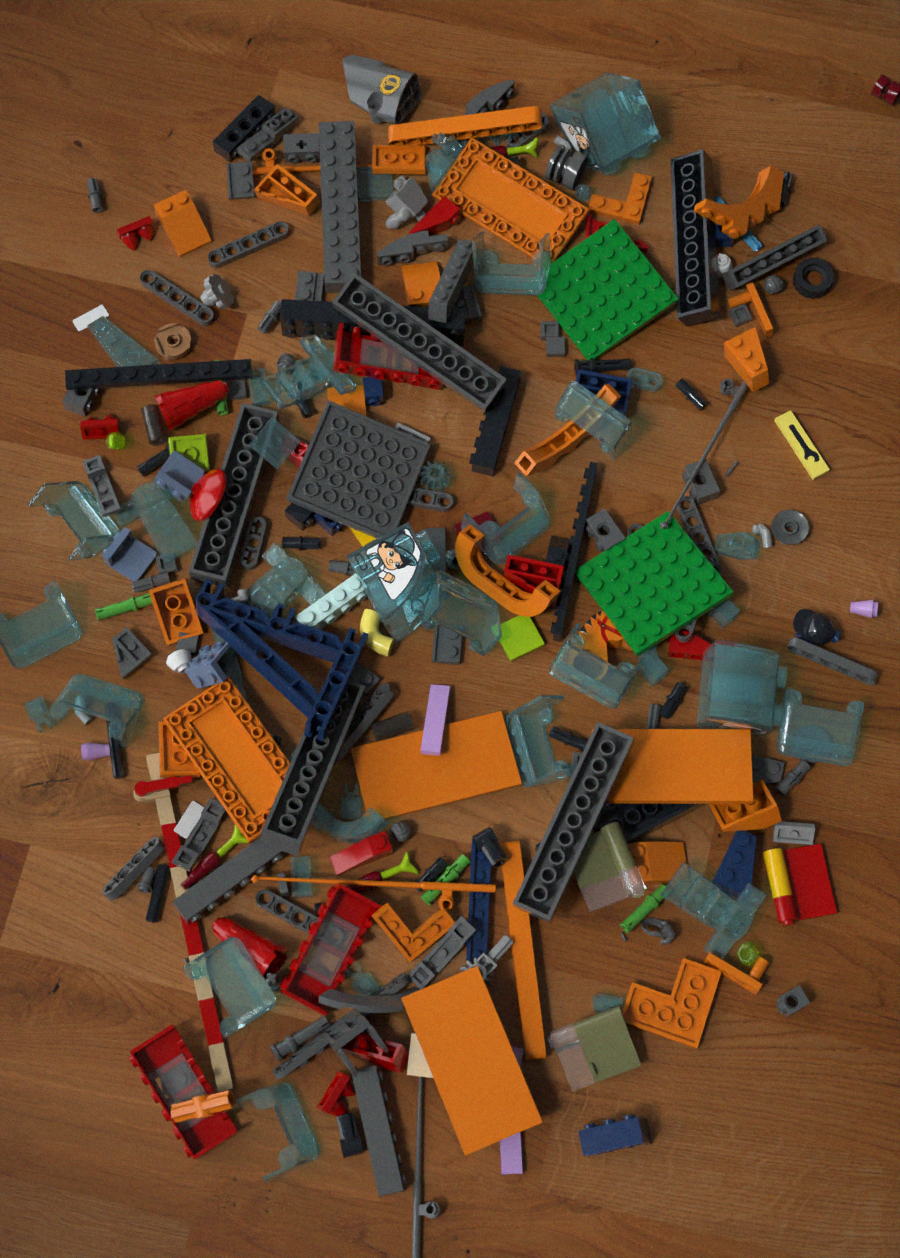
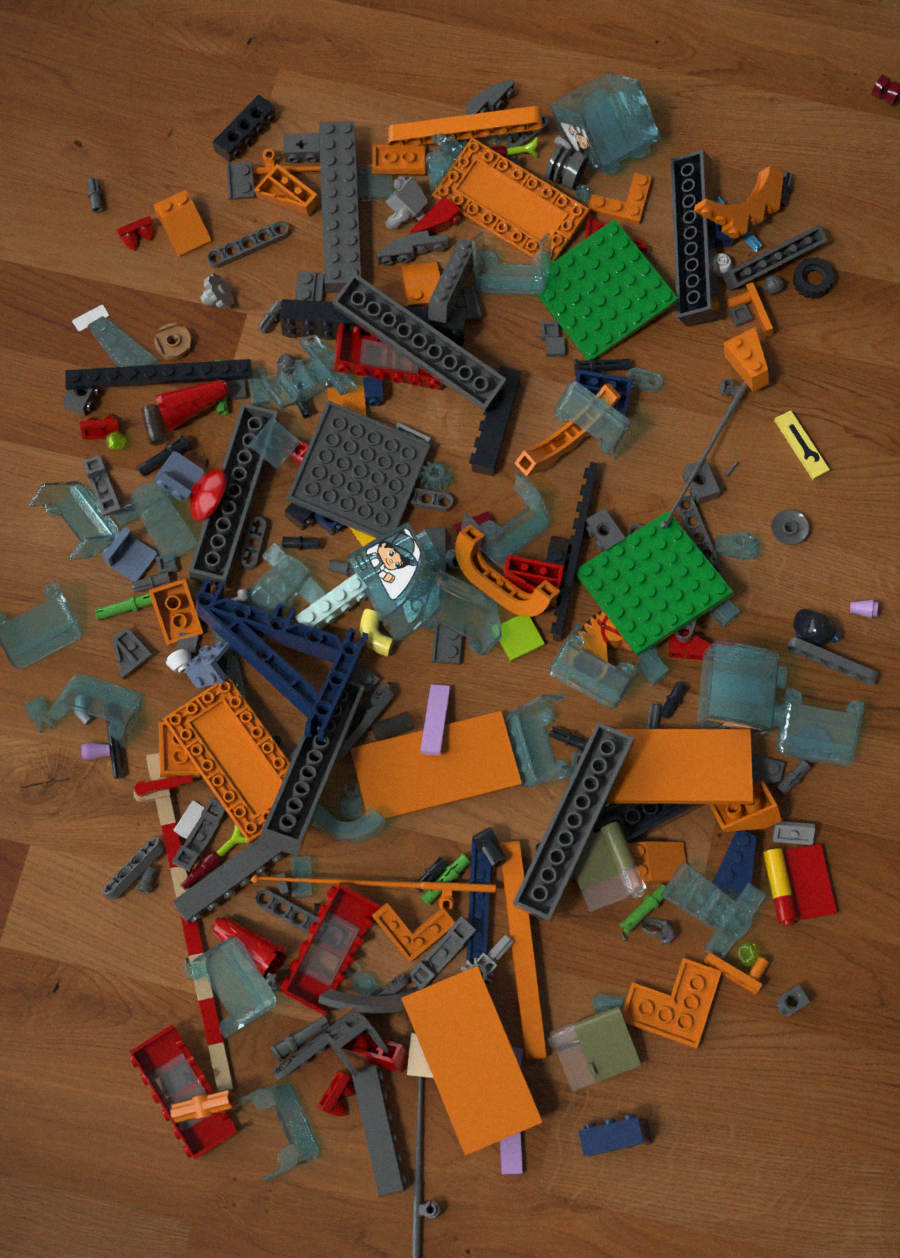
(157, 893): black axle -> none
(180, 305): dark grey beam -> none
(191, 447): lime tile -> none
(269, 136): dark grey slope -> none
(350, 1140): black piece -> none
(362, 853): red slope -> none
(381, 90): dark grey panel -> none
(401, 831): dark grey piece -> none
(404, 866): piece -> none
(691, 394): black axle -> none
(764, 533): light grey arm -> none

